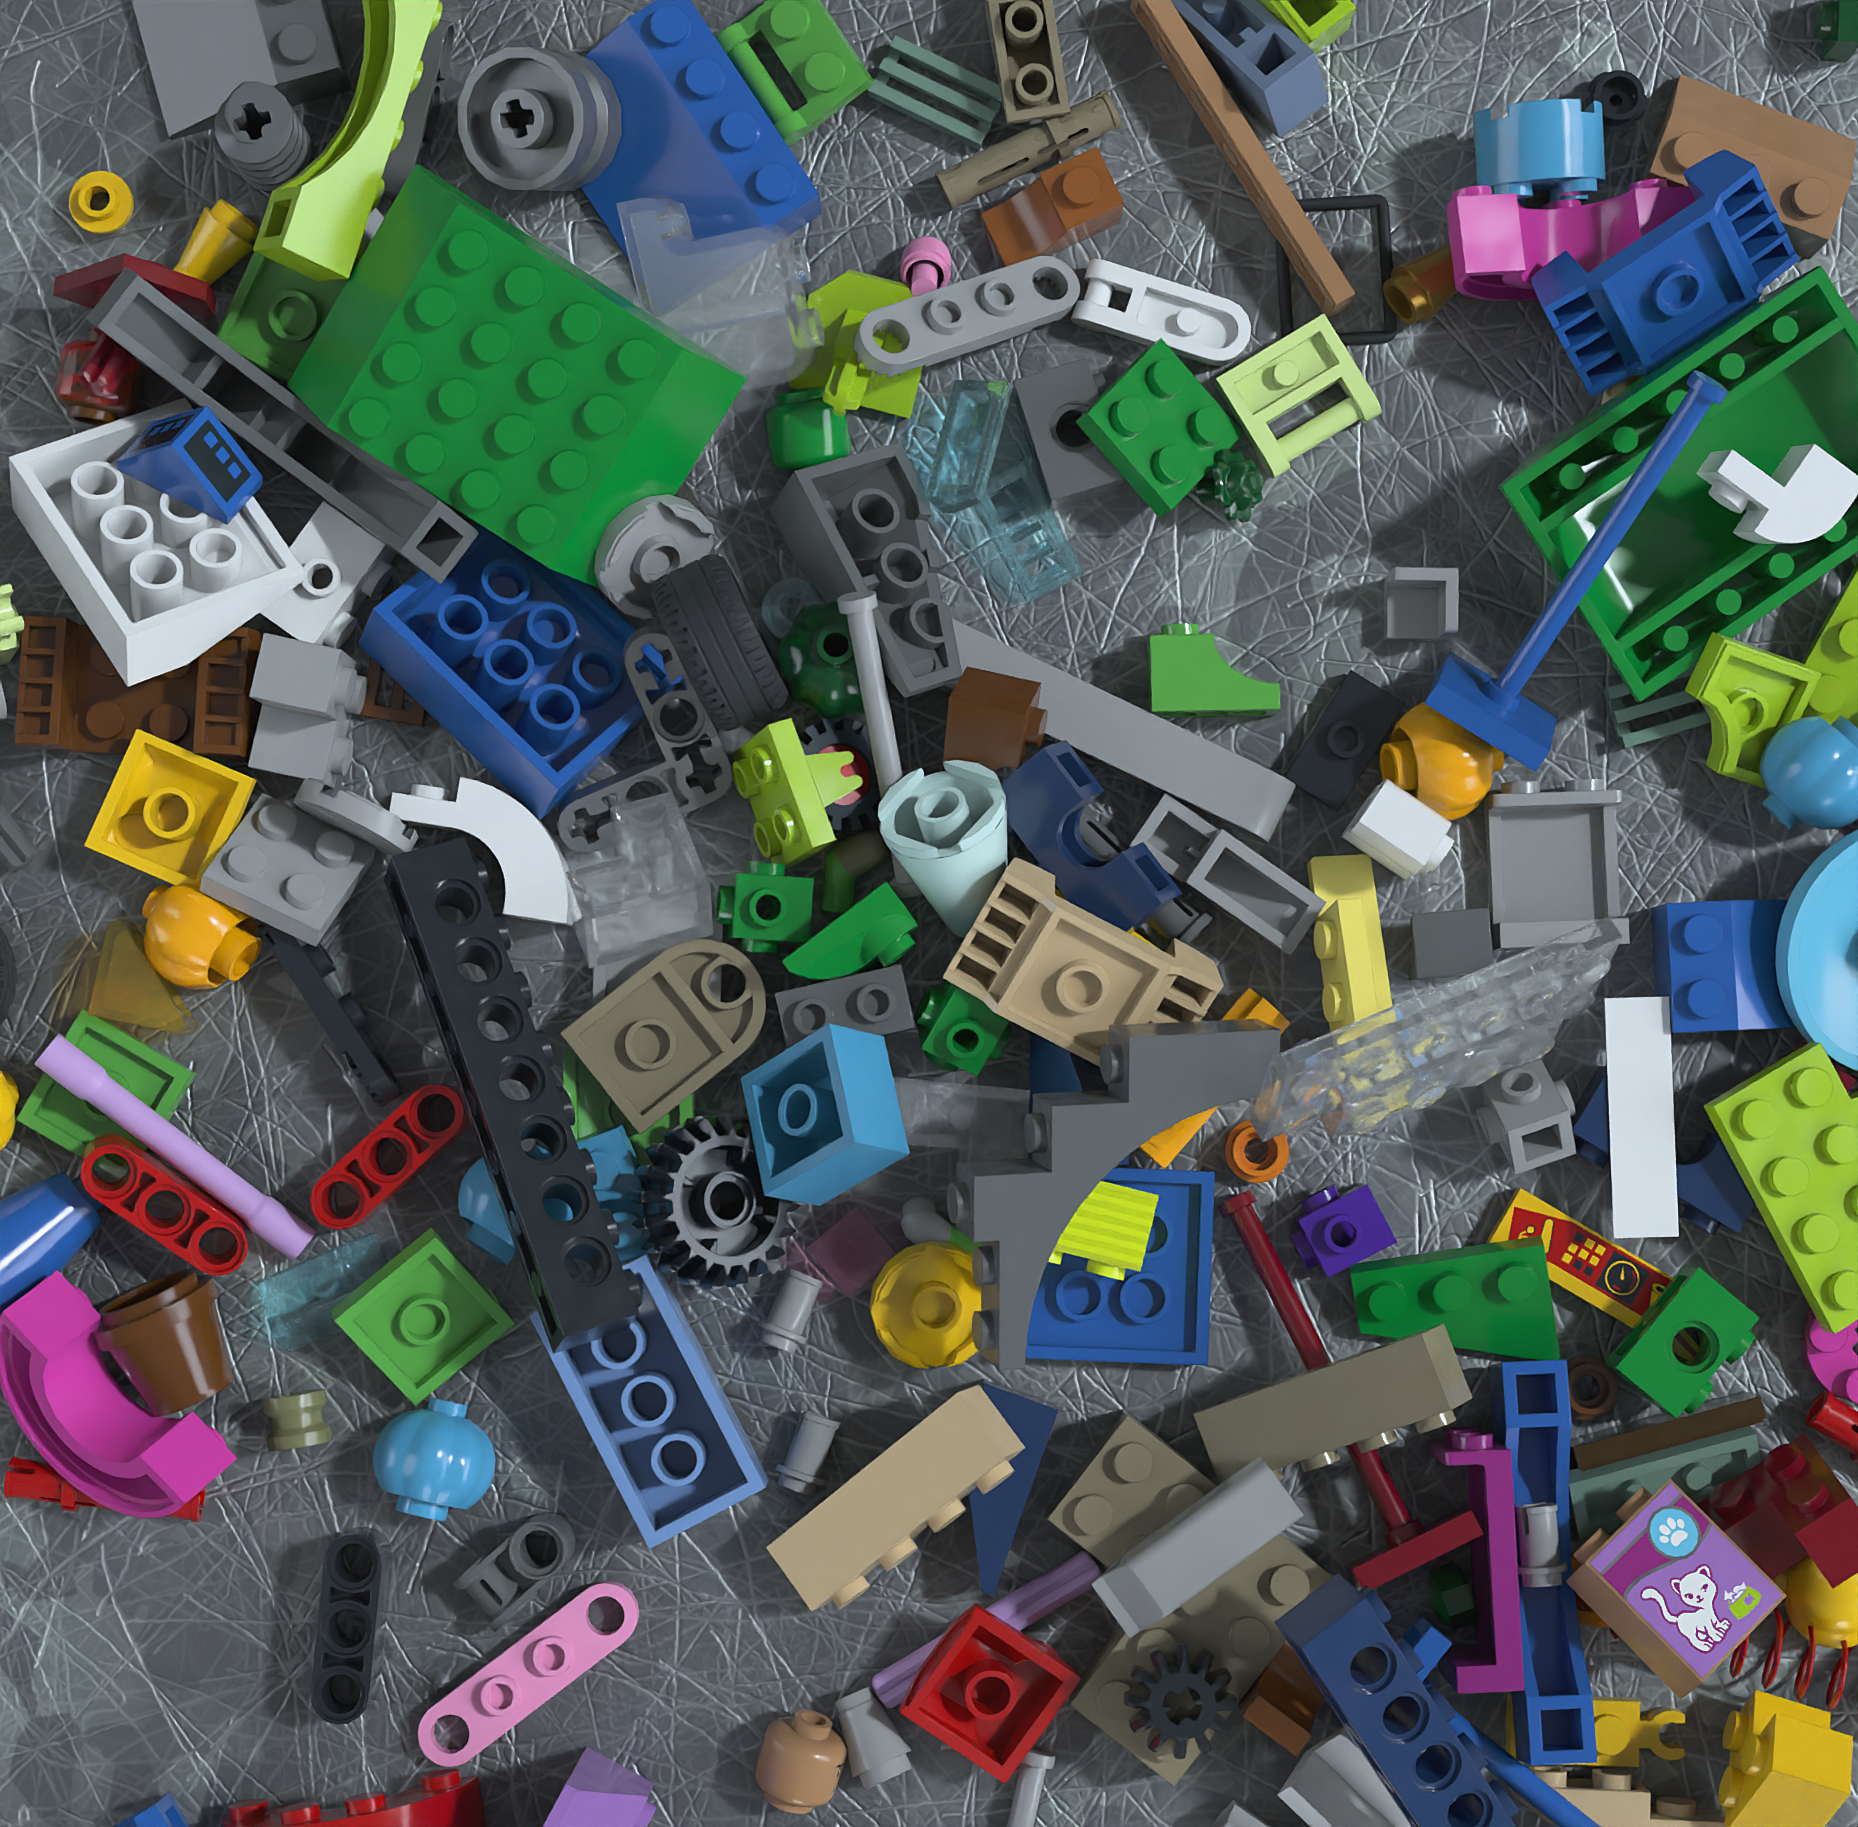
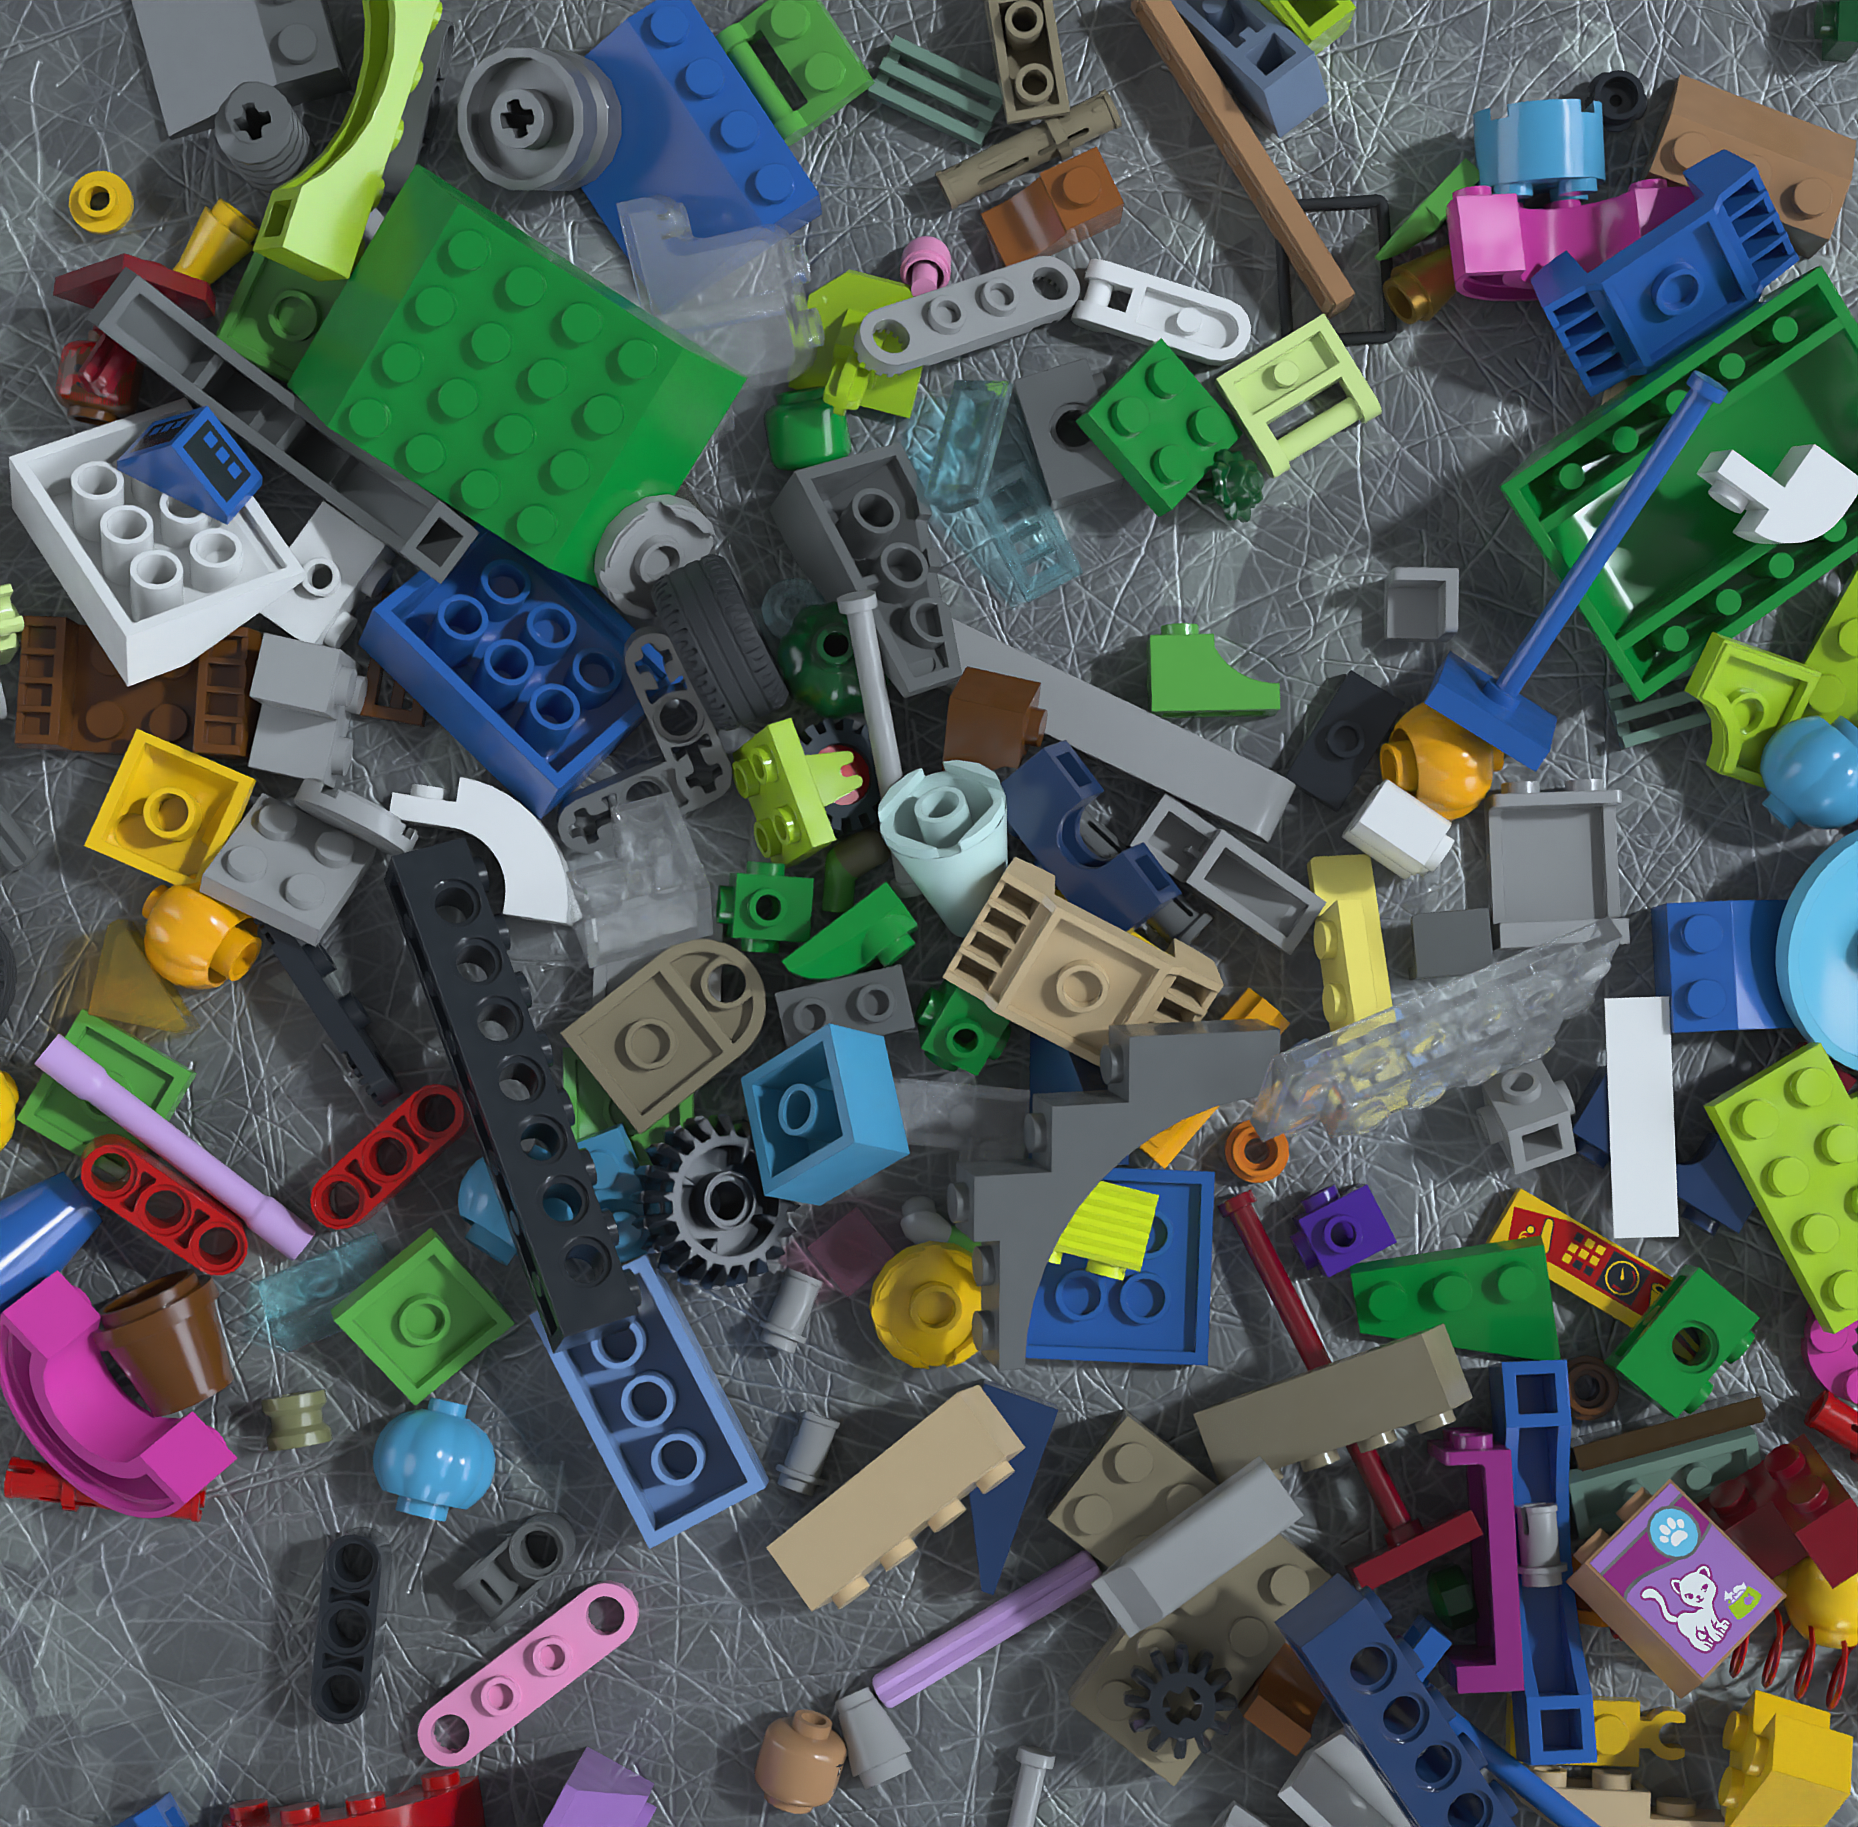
(989, 1691): red slope -> none
(1431, 213): none -> bright green plate

